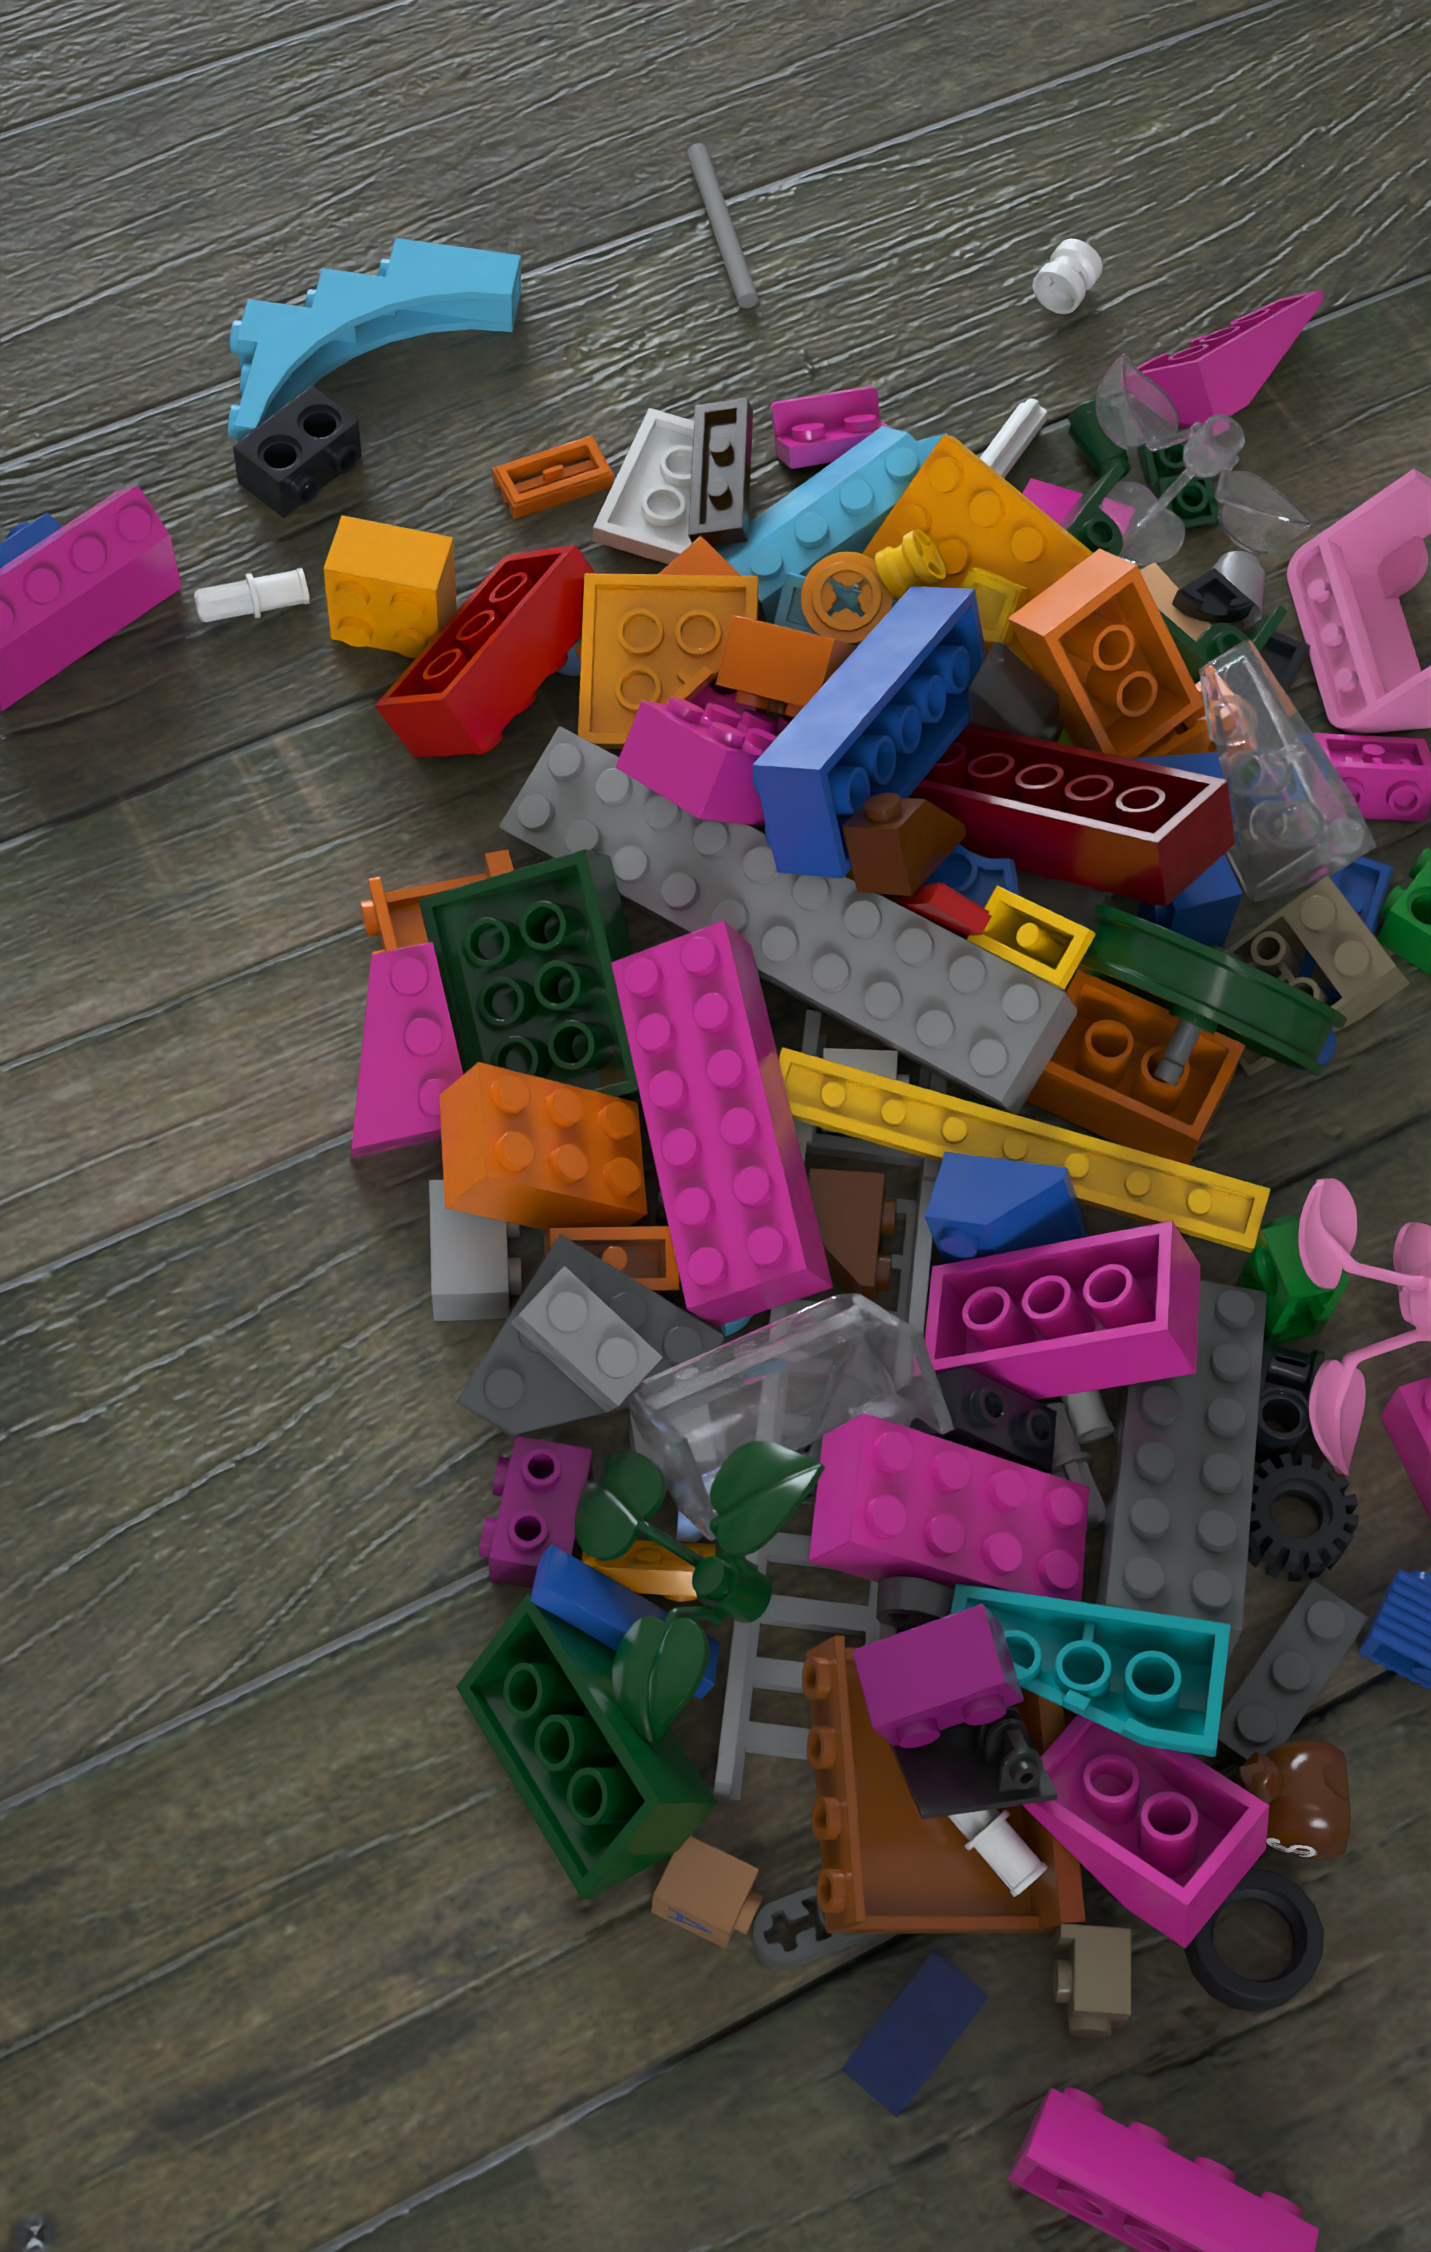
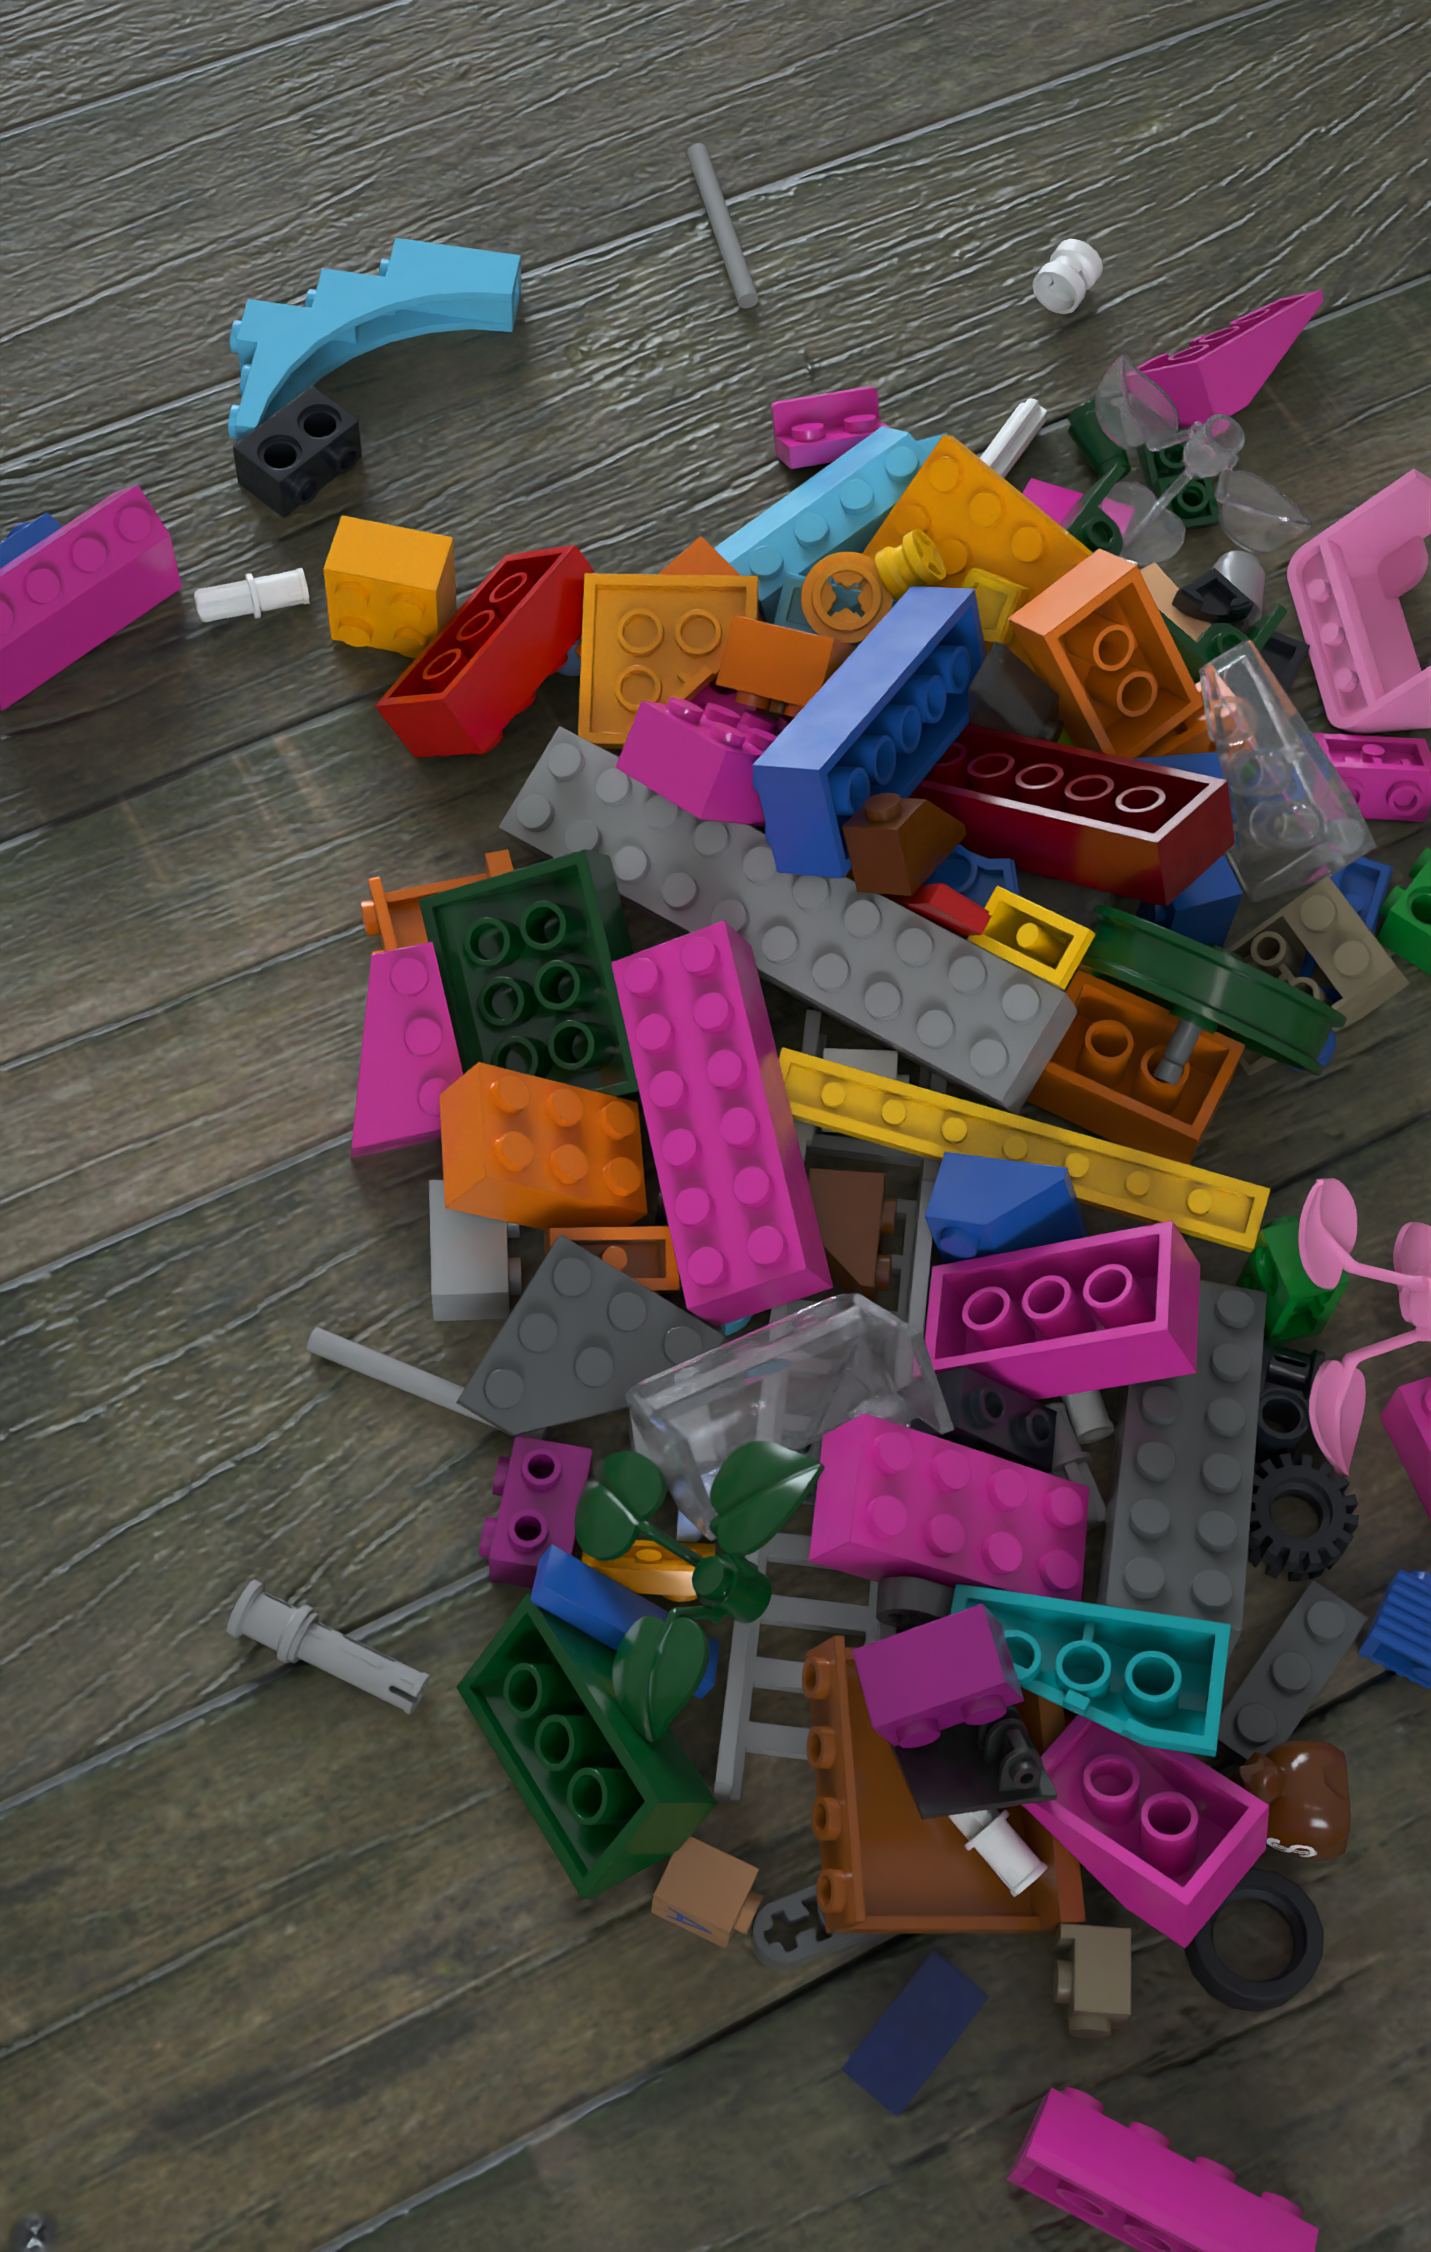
(300, 1635): none -> light grey pin
(395, 1373): none -> light grey bar
(557, 483): orange tile -> none
(586, 1340): light grey brick -> none
(651, 493): white plate -> none
(721, 472): plate -> none

